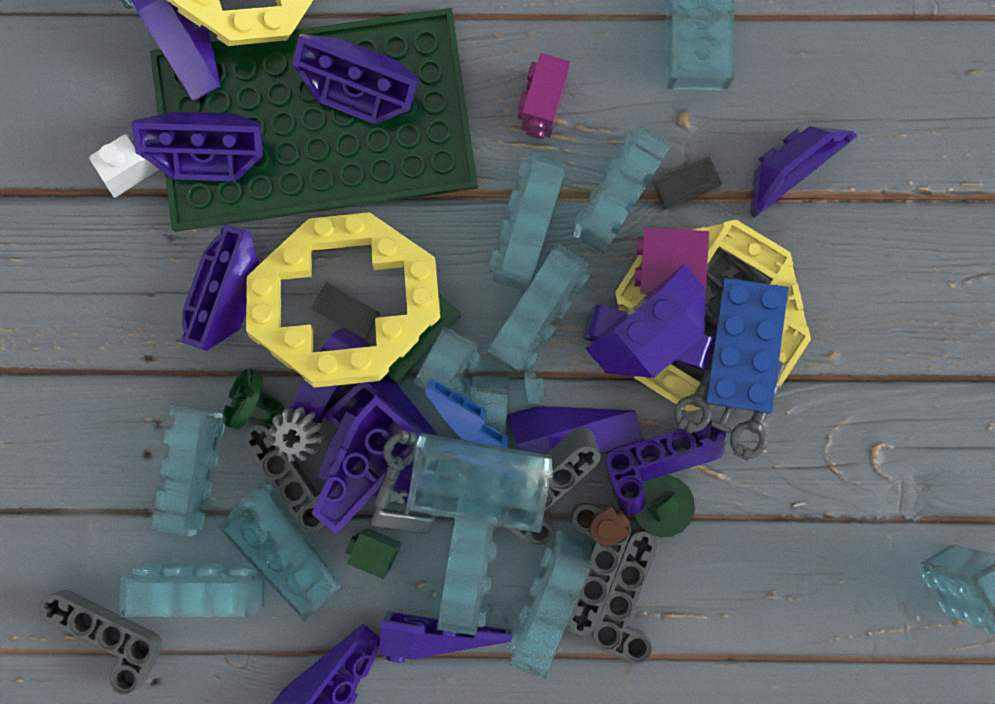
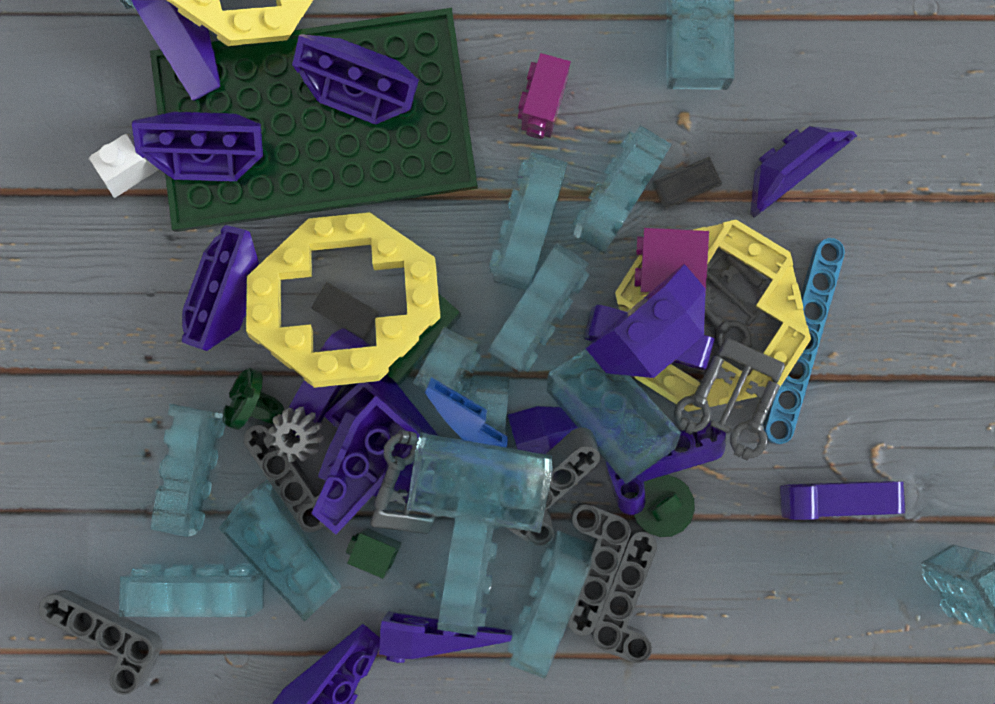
(534, 388): clear light blue plate -> none
(608, 526): reddish brown plate -> none
(624, 419): none -> clear light blue brick
(747, 345): blue plate -> none
(823, 300): none -> dark azure beam
(842, 499): none -> dark purple beam

